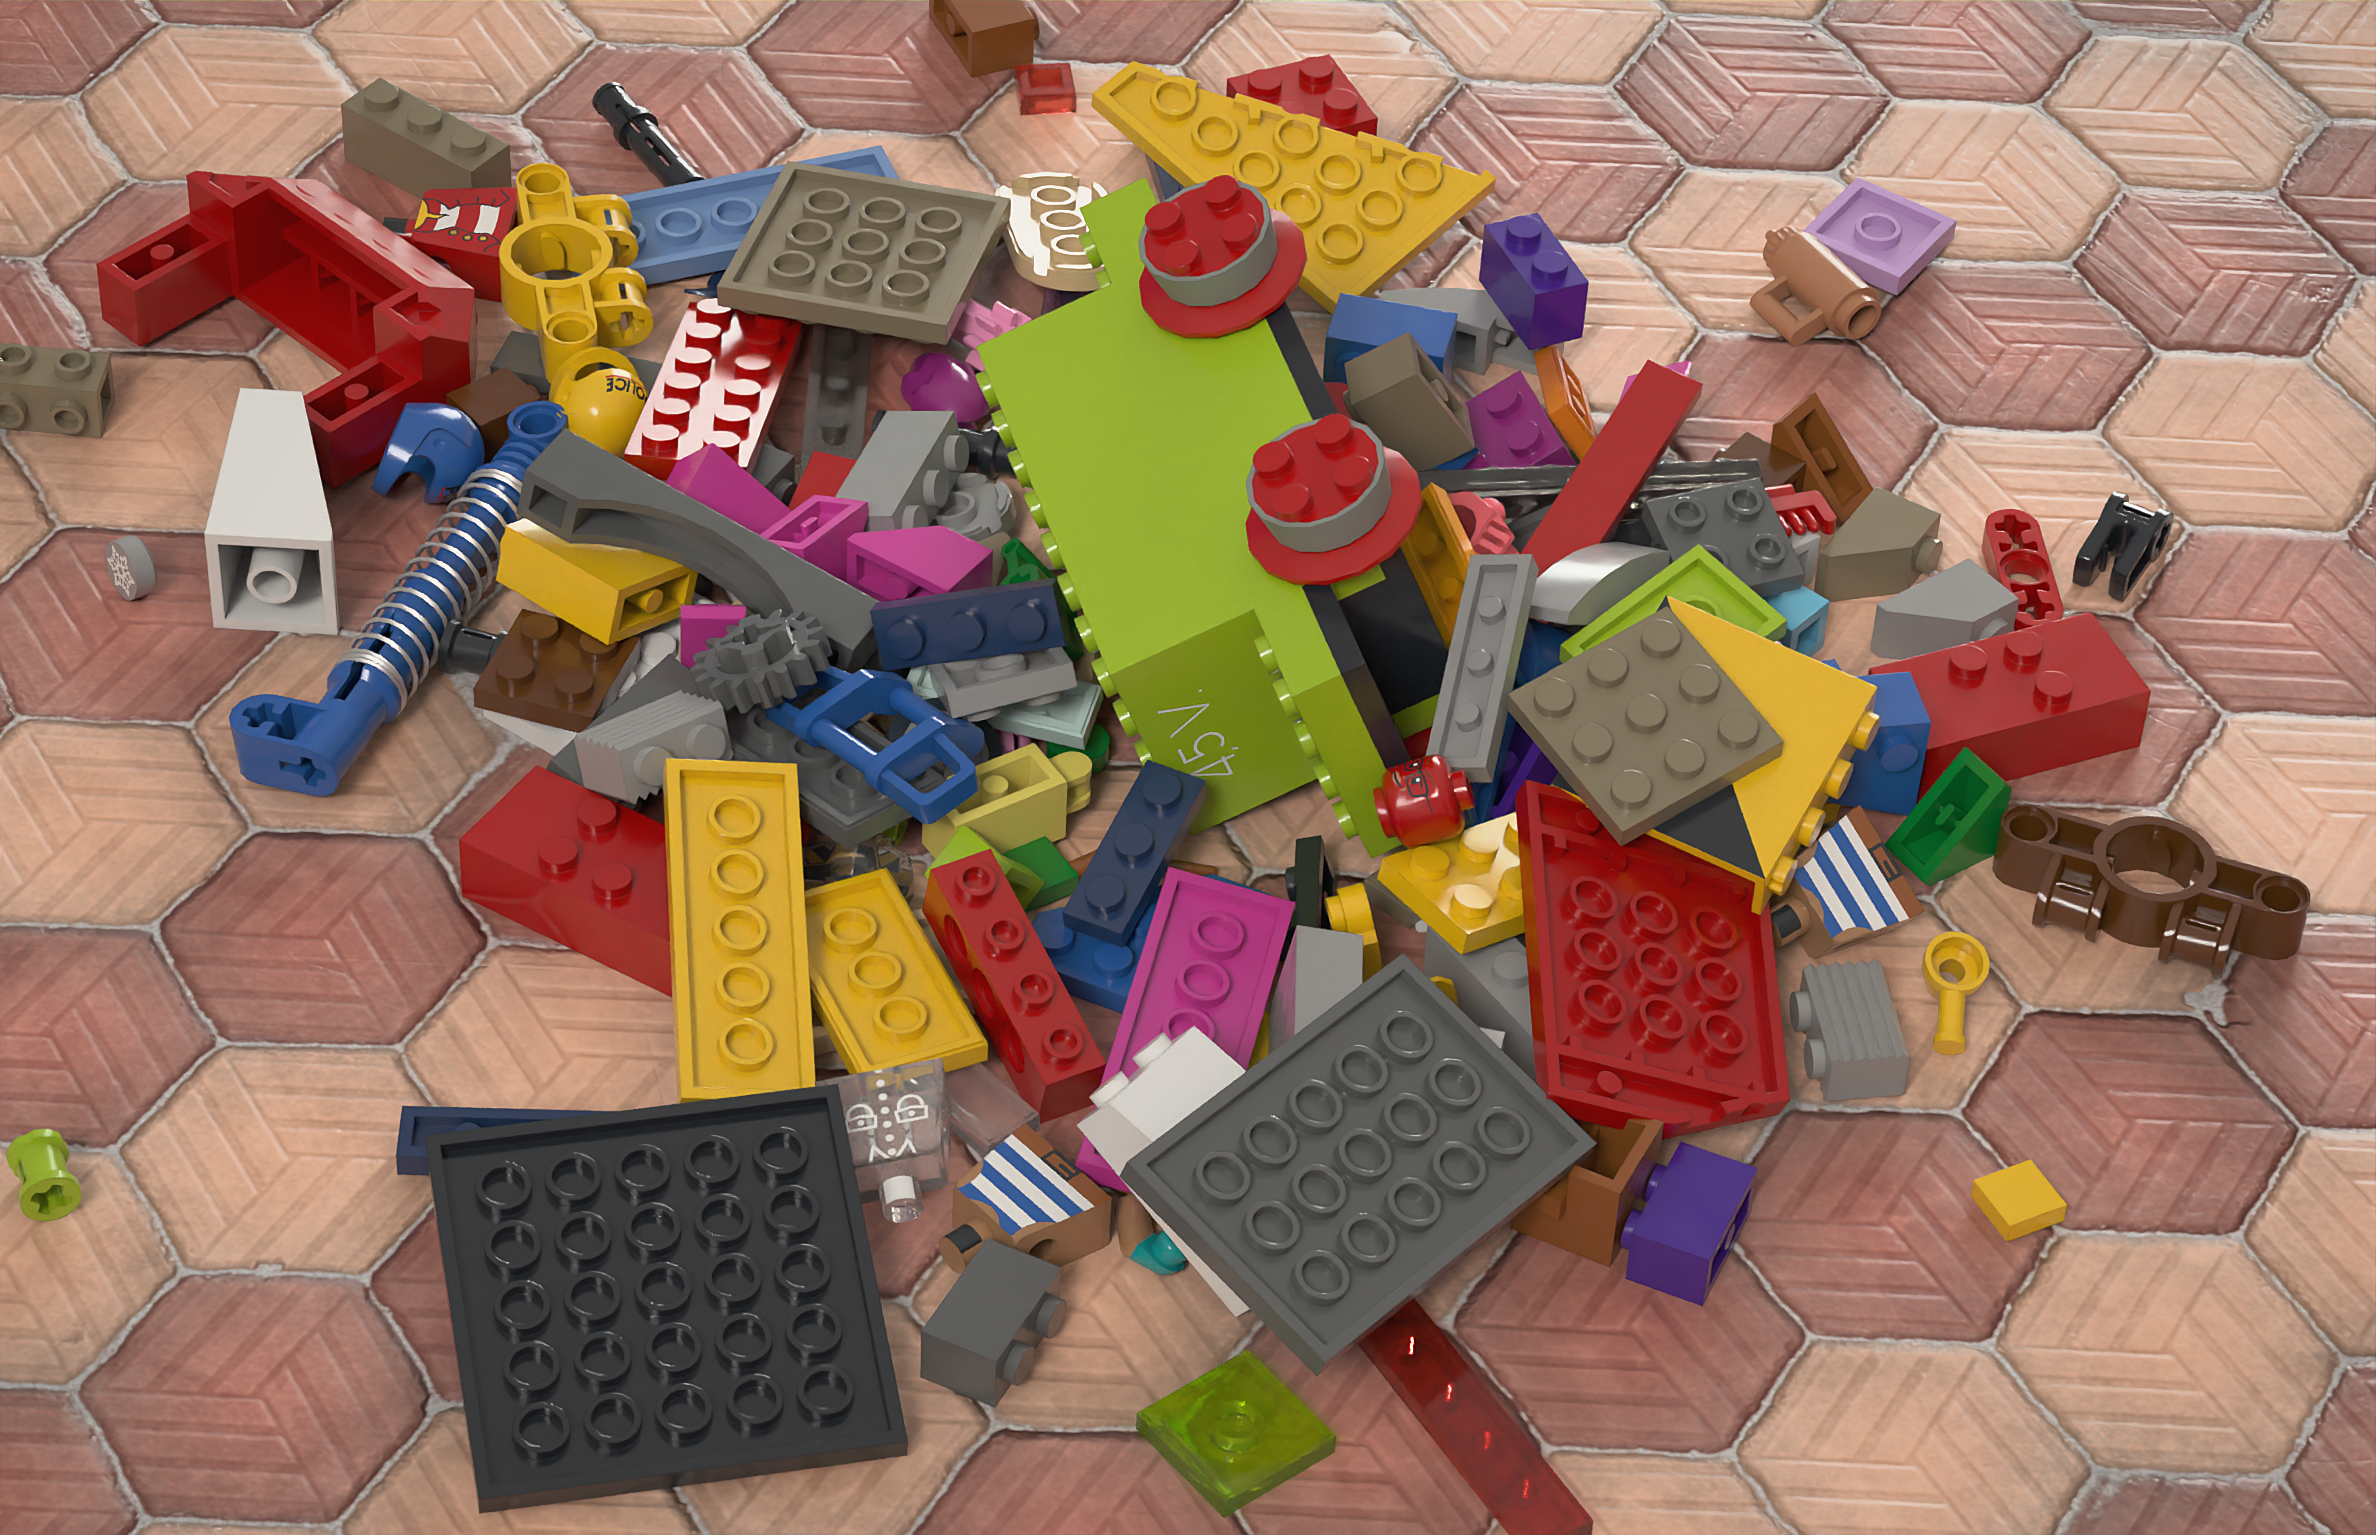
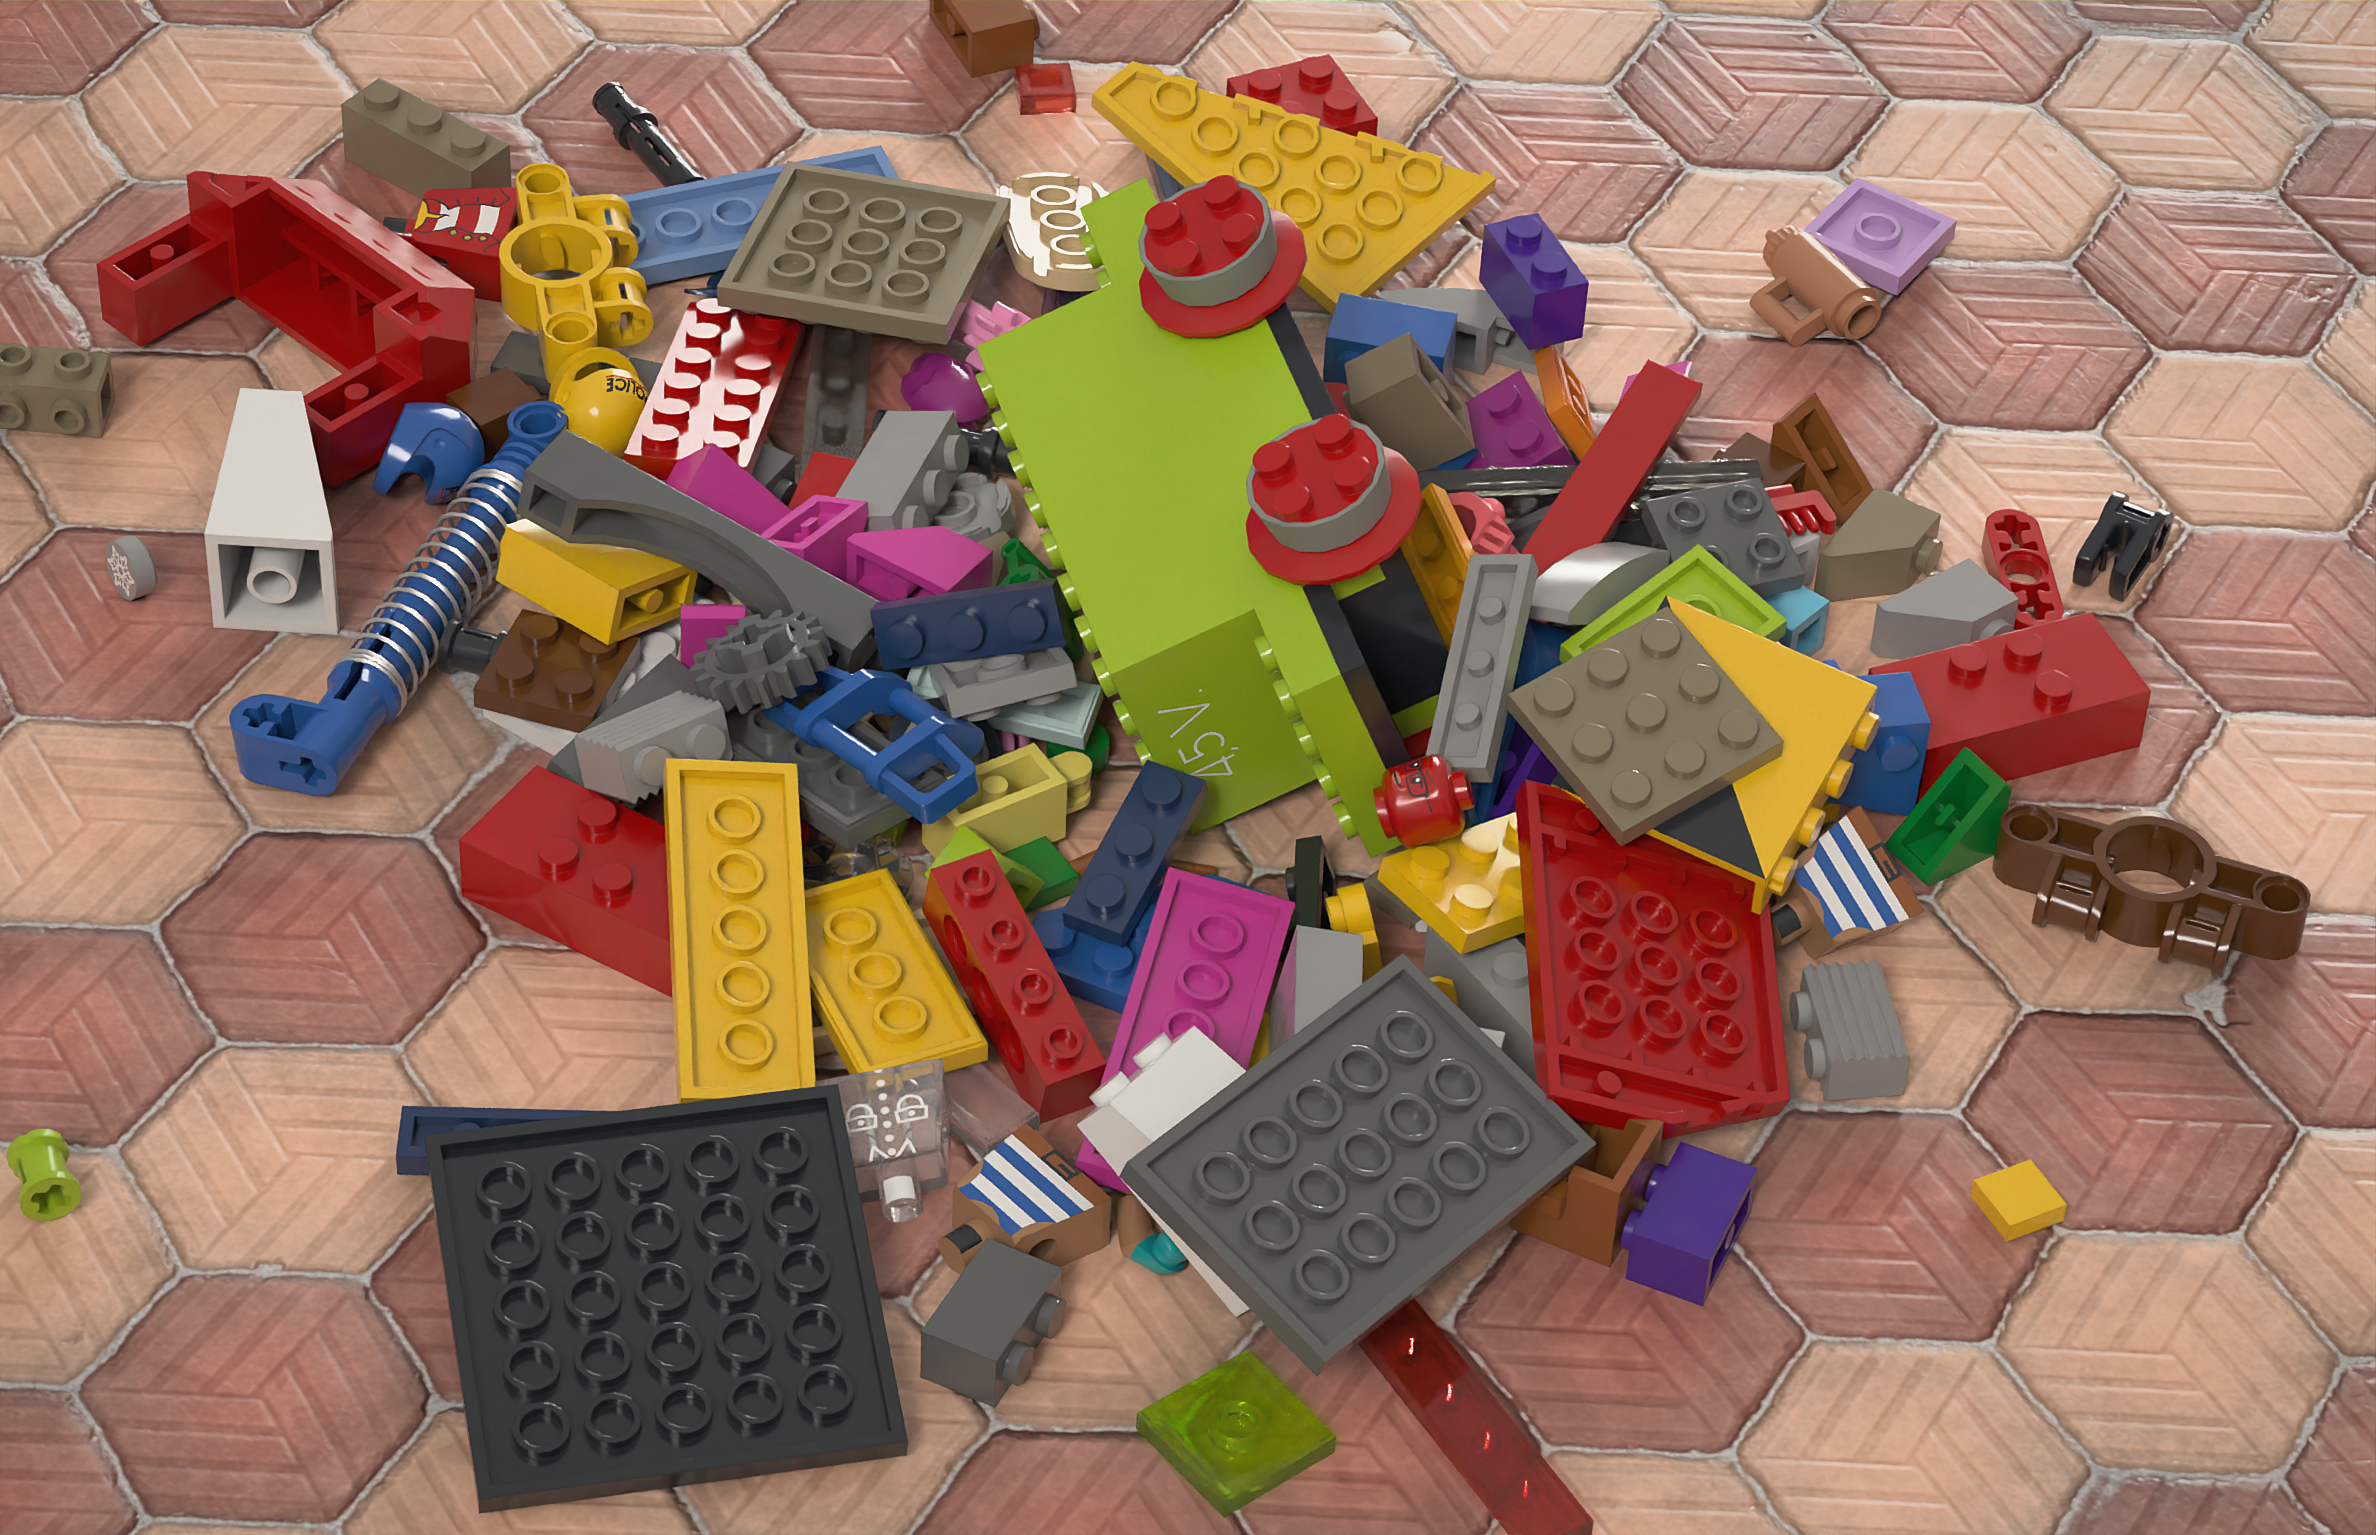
(1970, 965): yellow bar -> none

